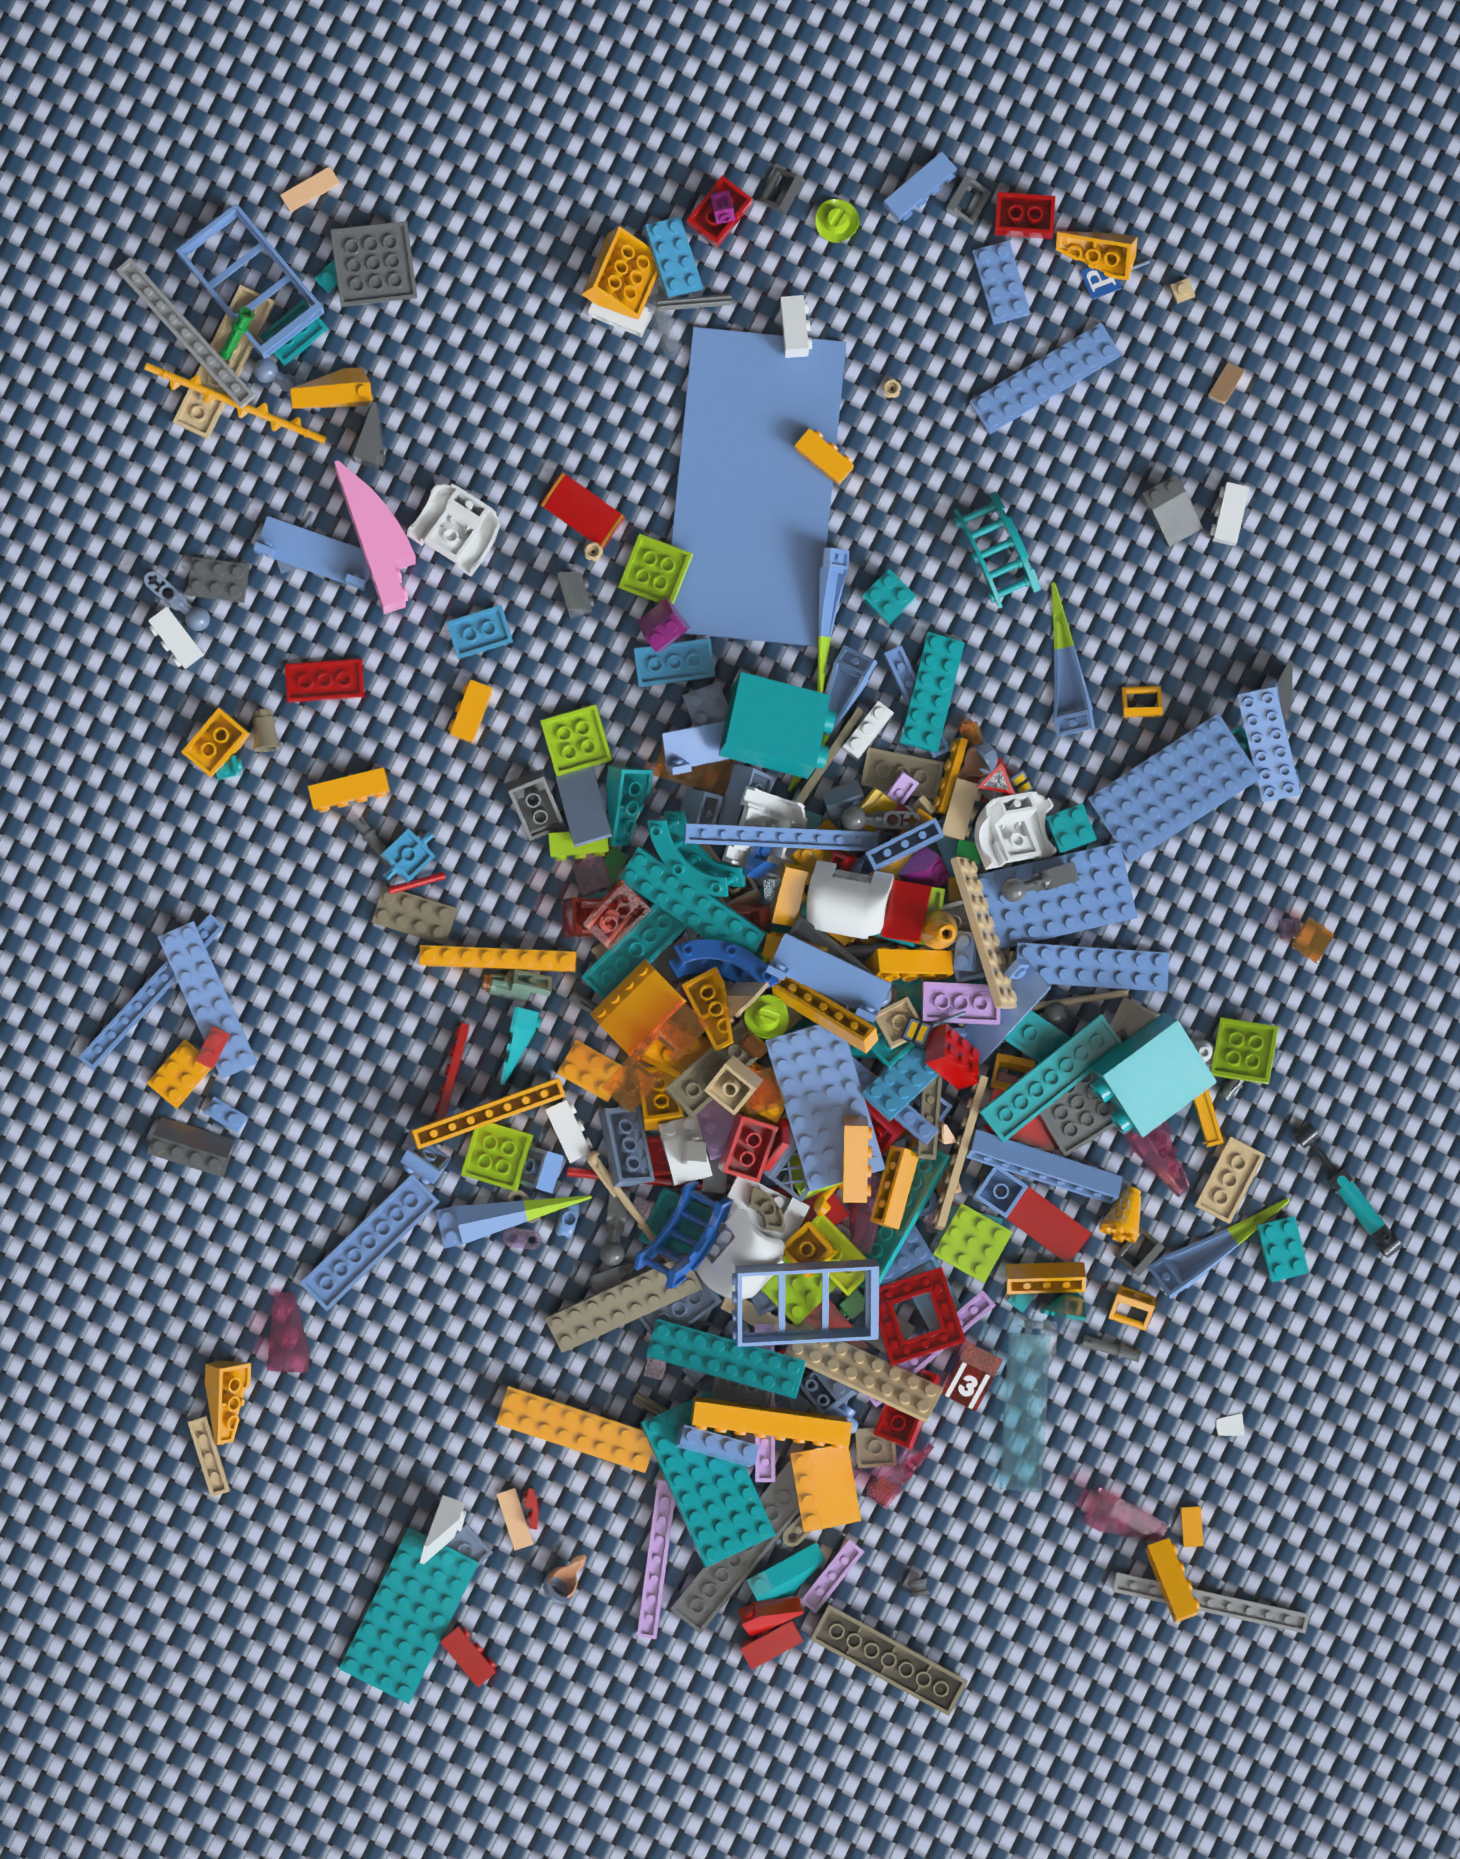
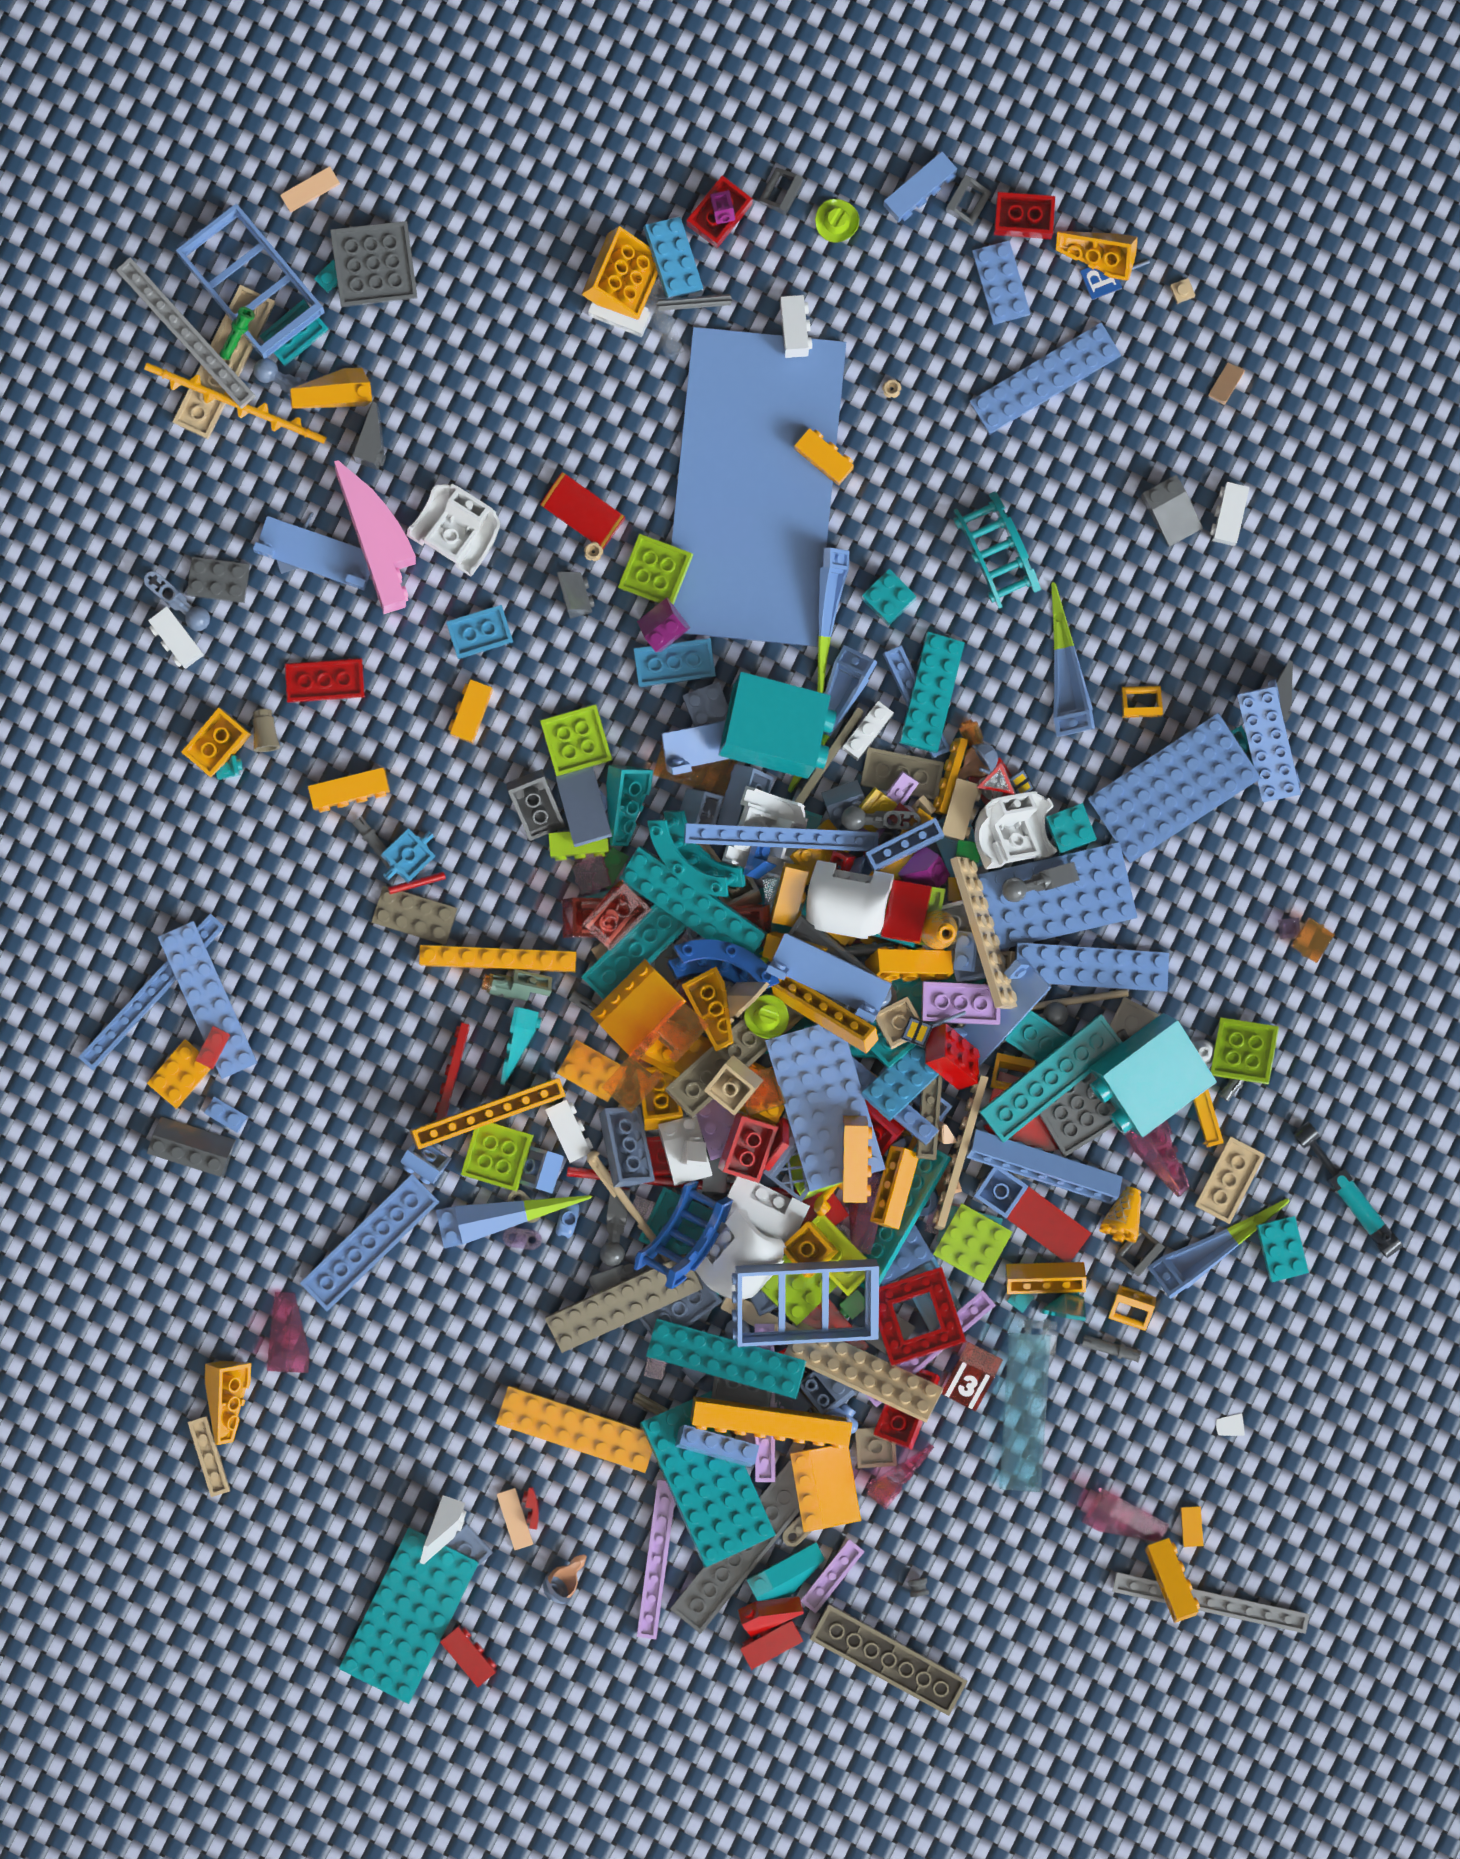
(752, 1045): reddish brown brick -> none
(768, 1209): dark tan tile -> none

